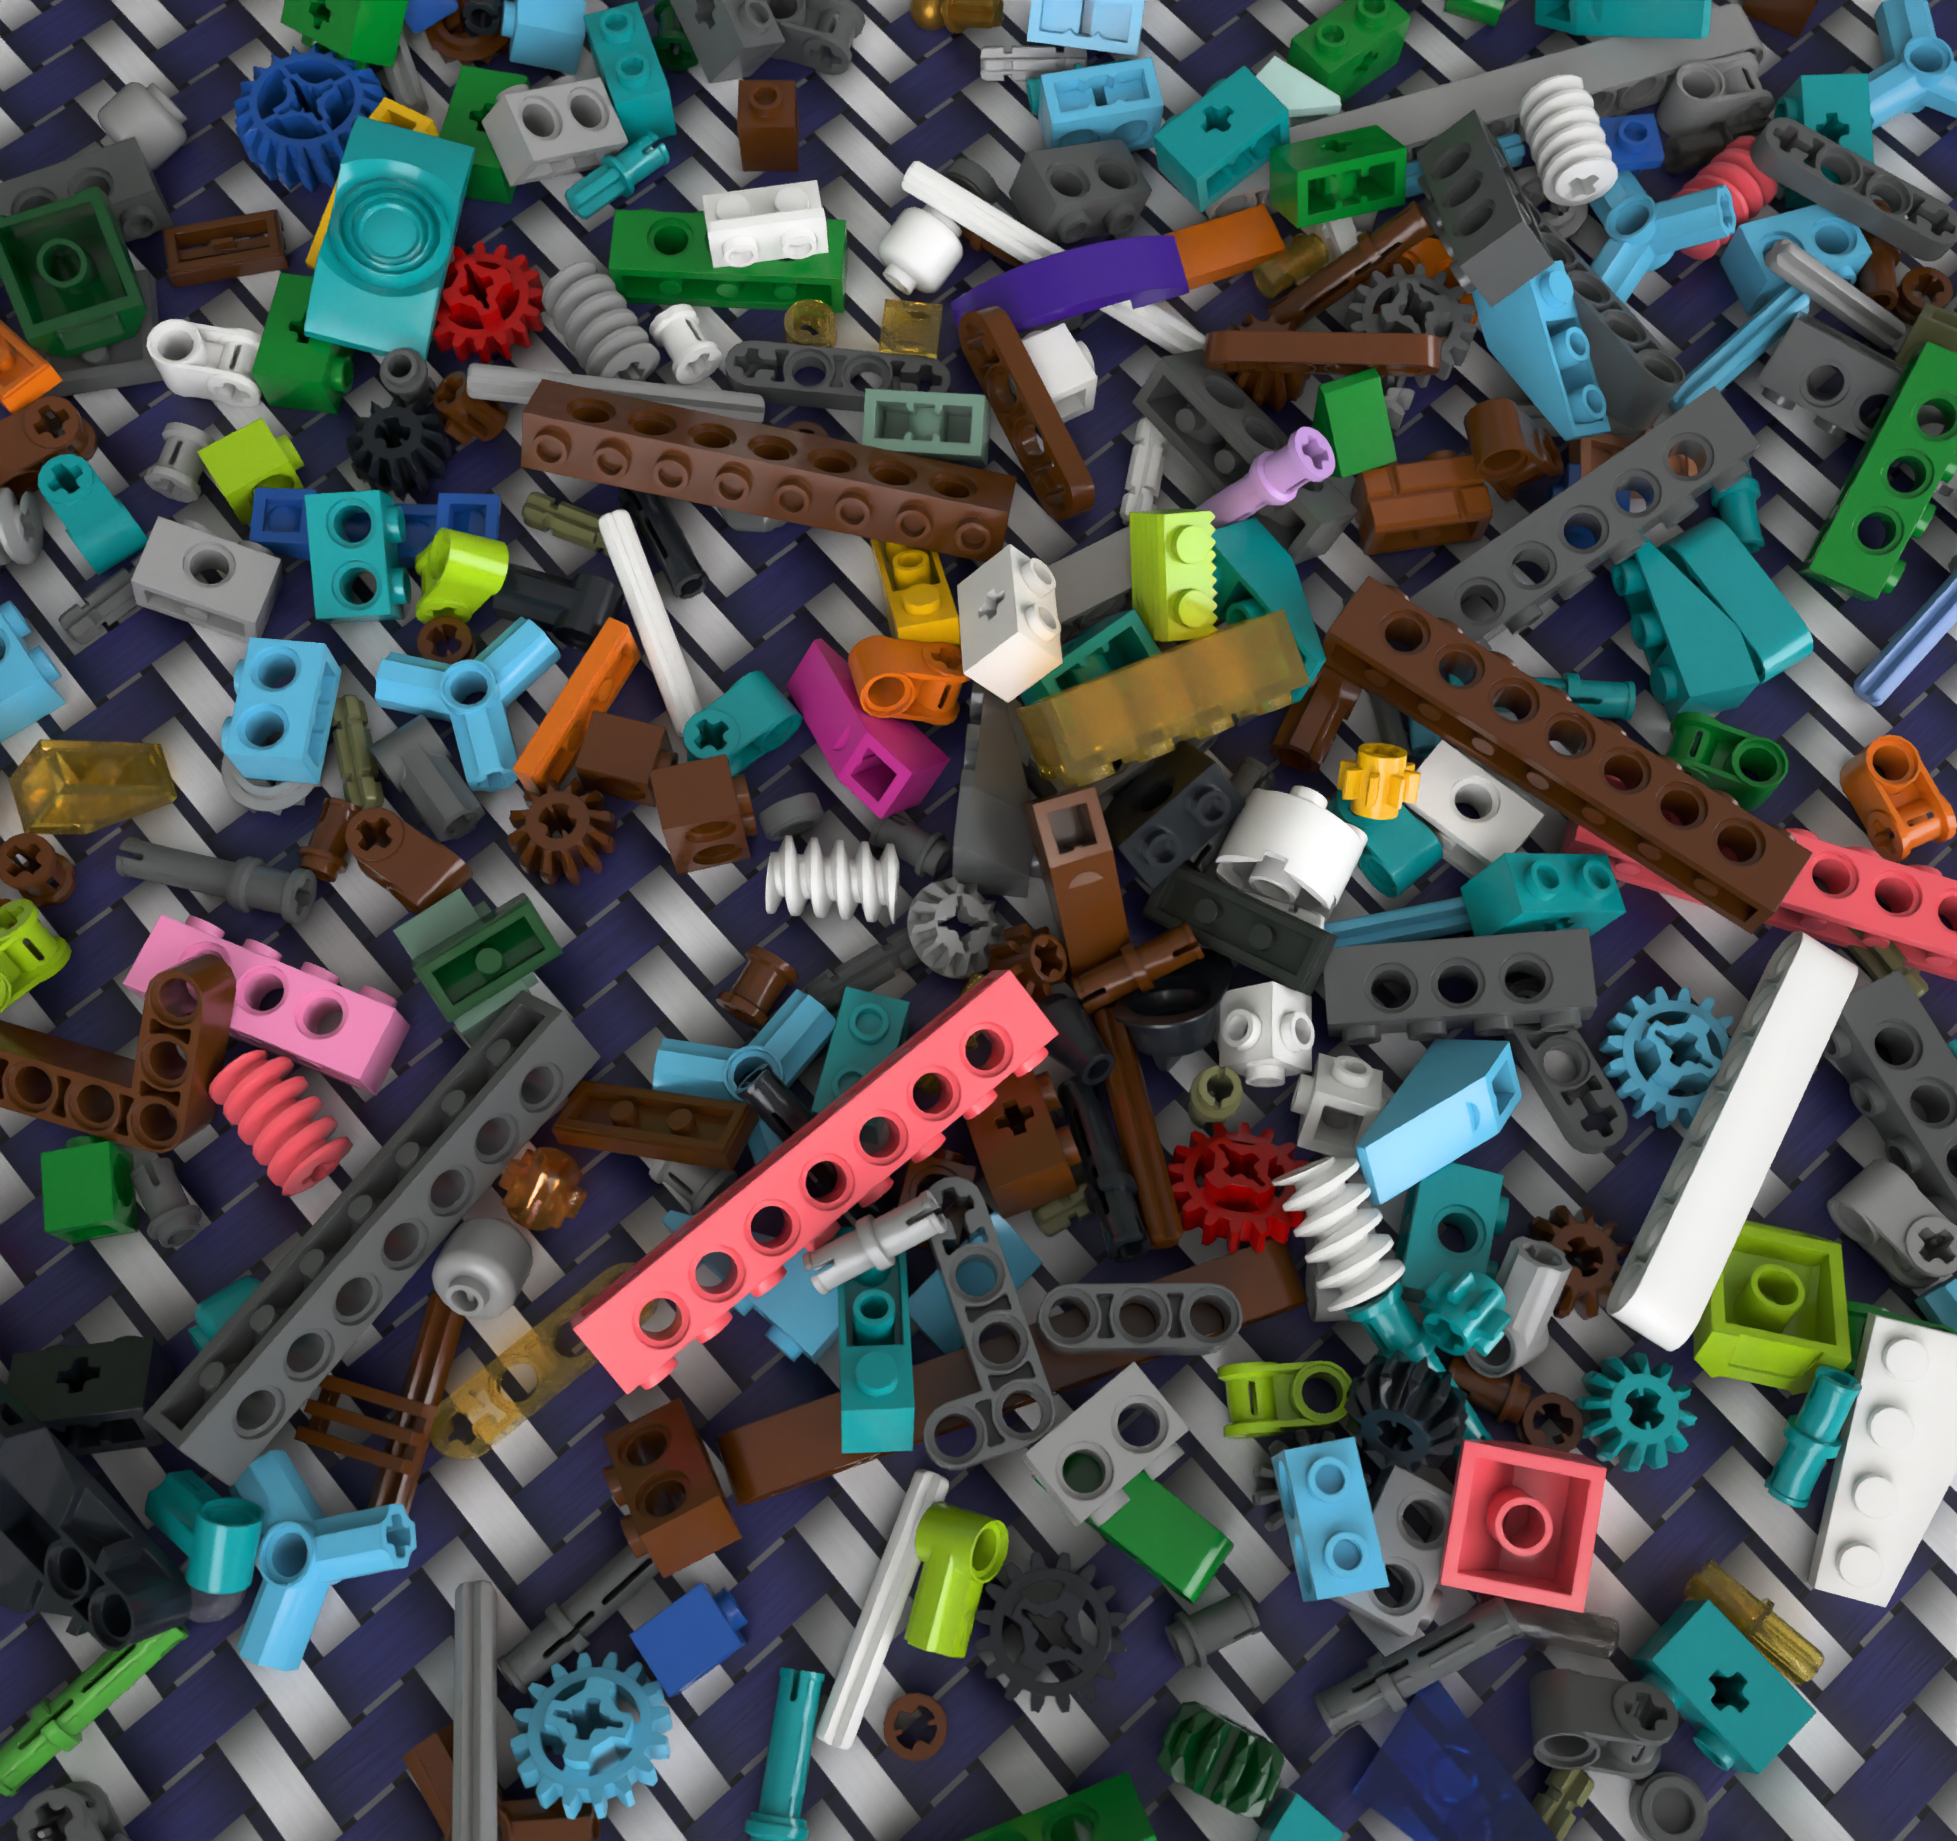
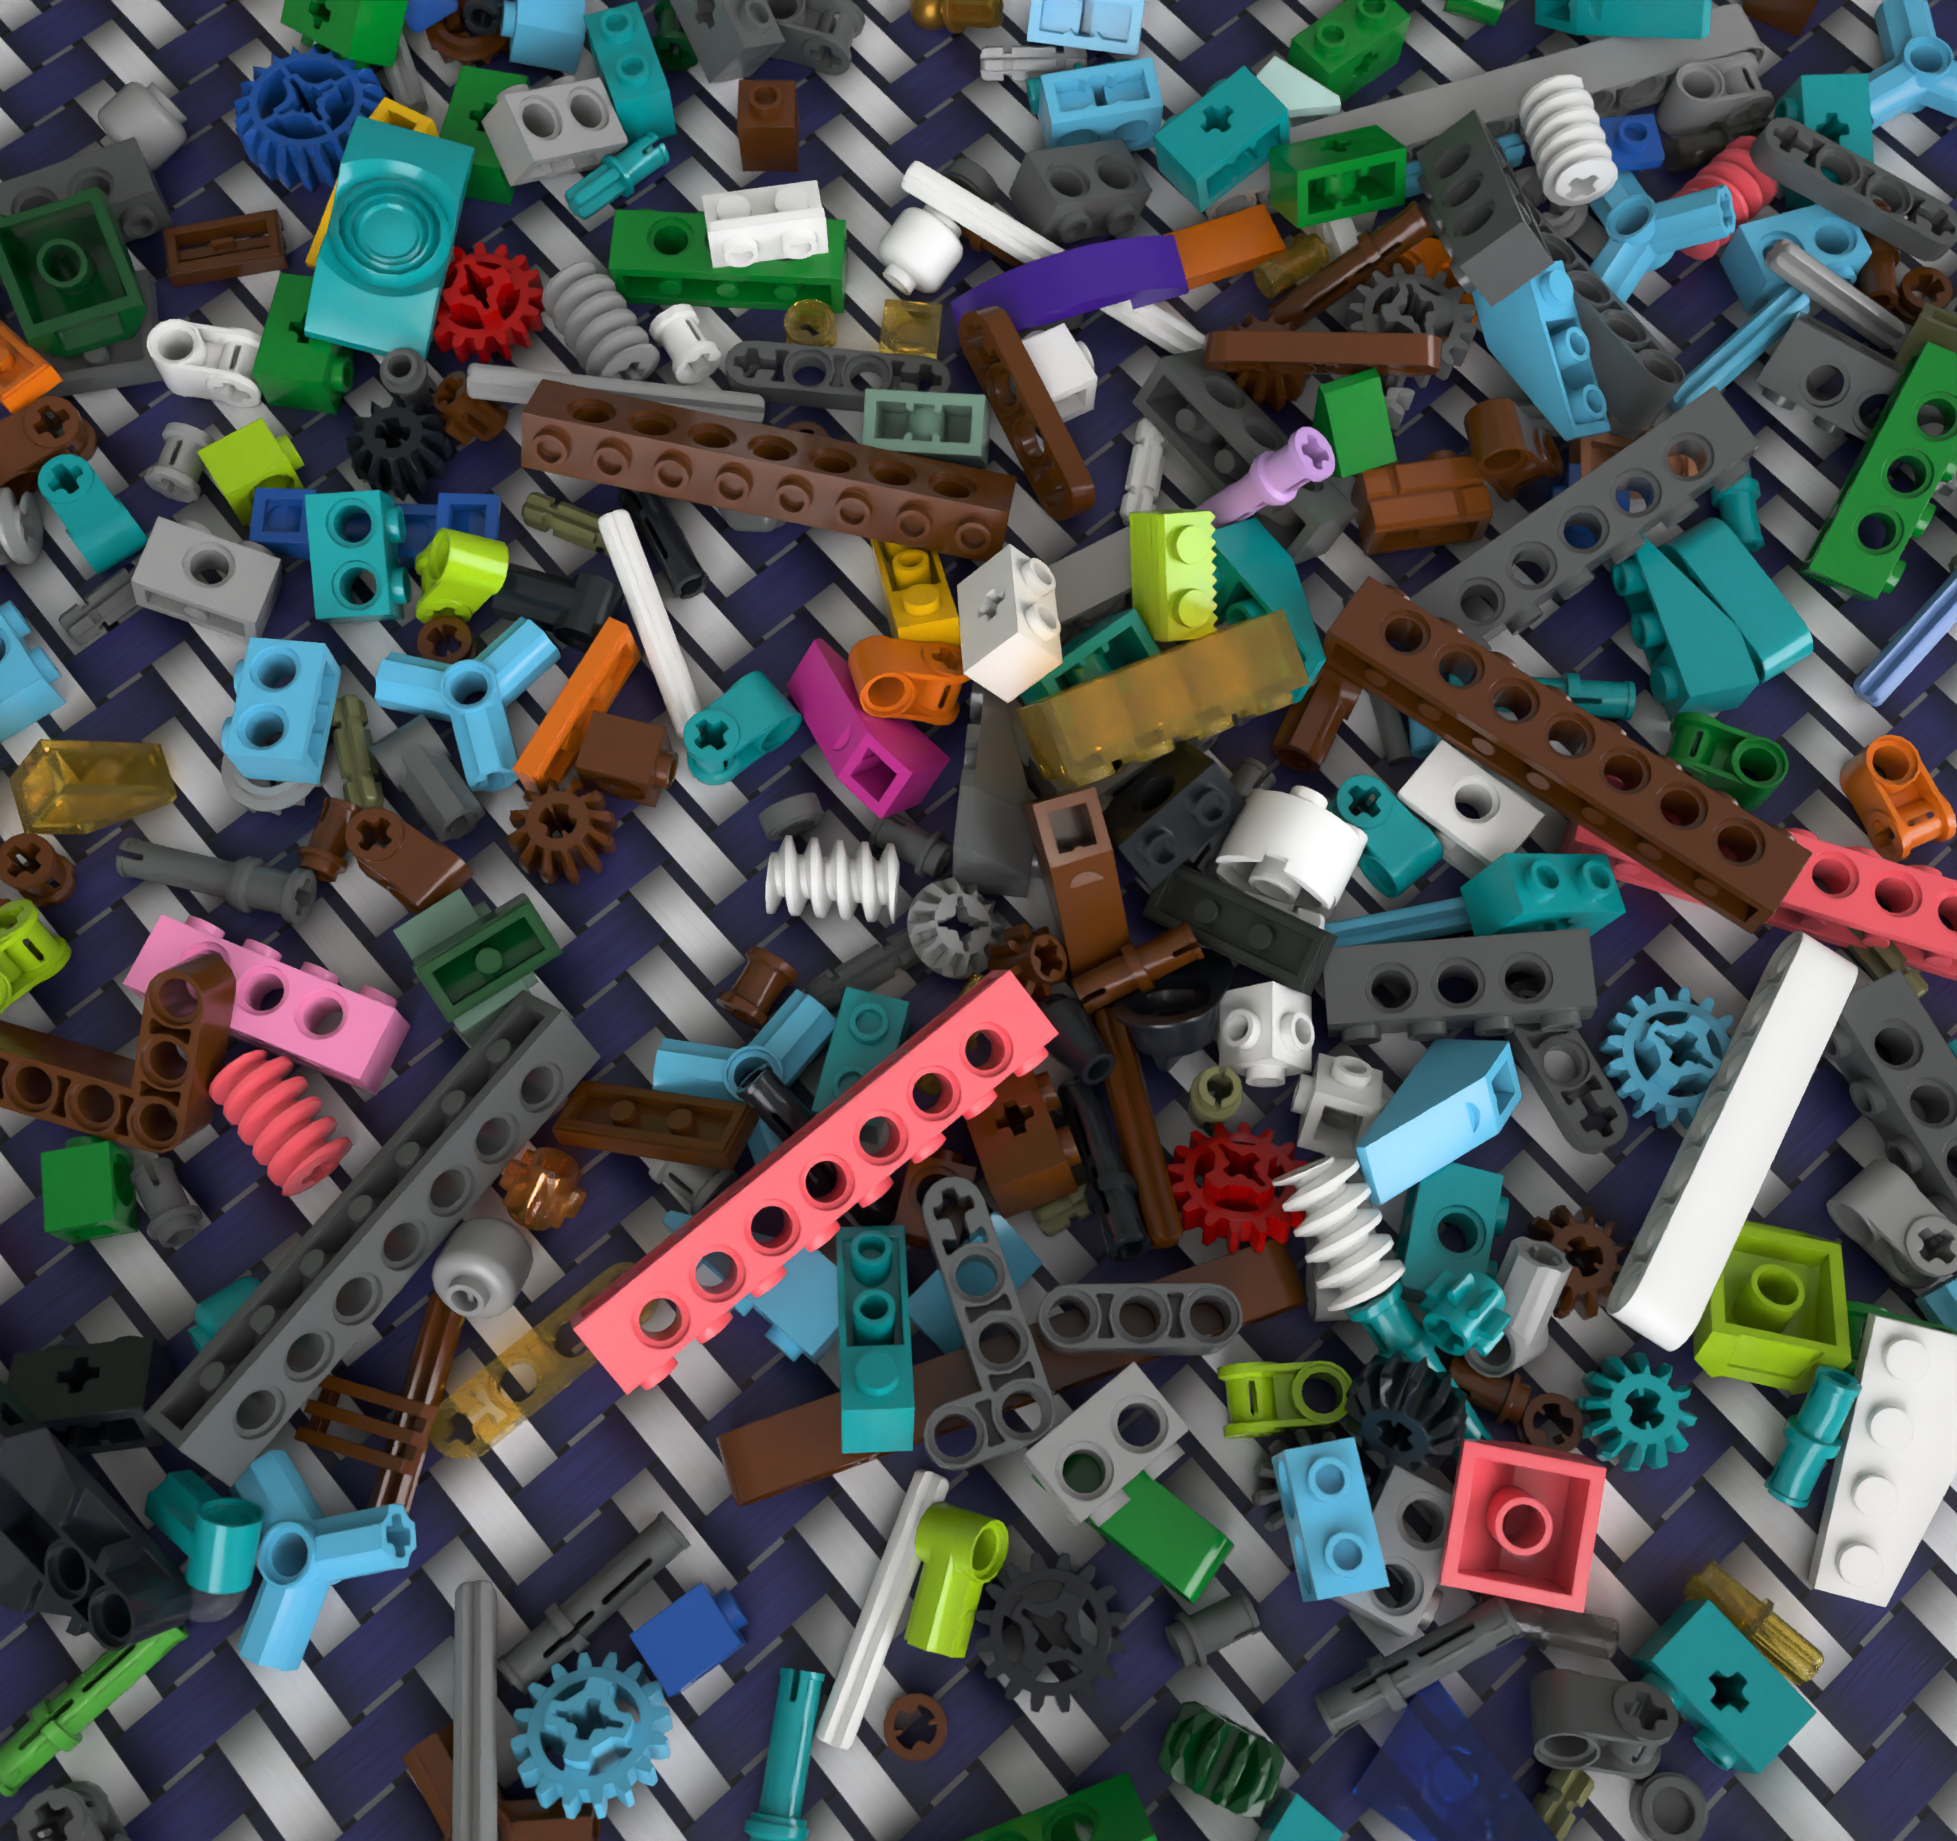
(669, 1489): reddish brown brick -> none
(704, 813): reddish brown brick -> none
(875, 1242): light grey pin -> none
(1378, 781): yellow gear -> none

